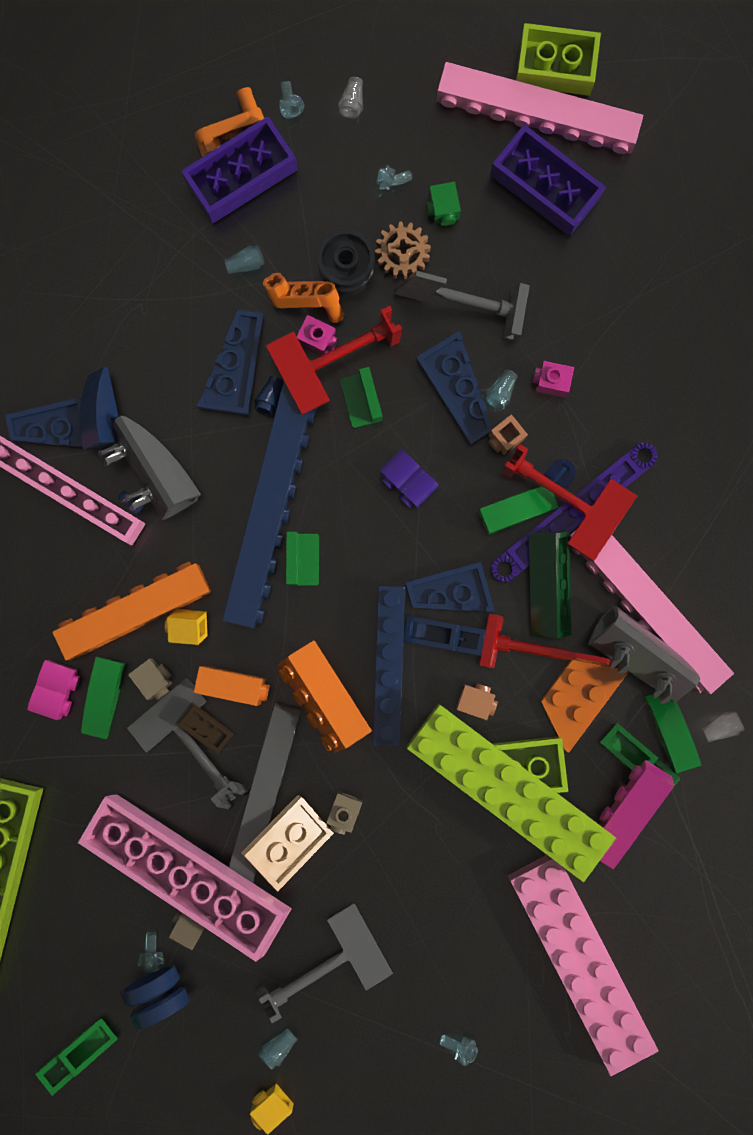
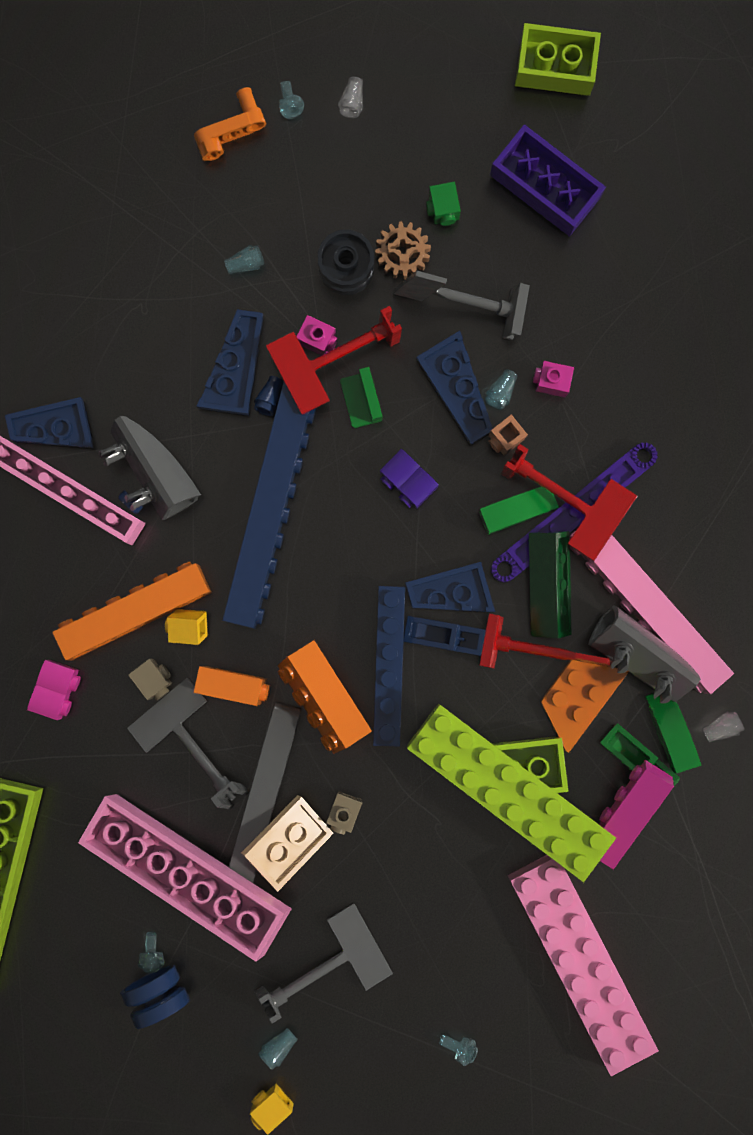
(75, 1056): green slope -> none
(97, 411): dark blue slope -> none
(102, 697): green slope -> none
(186, 930): dark tan brick -> none
(204, 728): dark brown plate -> none
(240, 169): dark purple brick -> none
(302, 559): green panel -> none
(304, 294): orange beam -> none
(387, 178): clear light blue plate -> none
(477, 701): nougat brick -> none
(539, 108): bright pink brick -> none
(561, 472): clear blue tile -> none

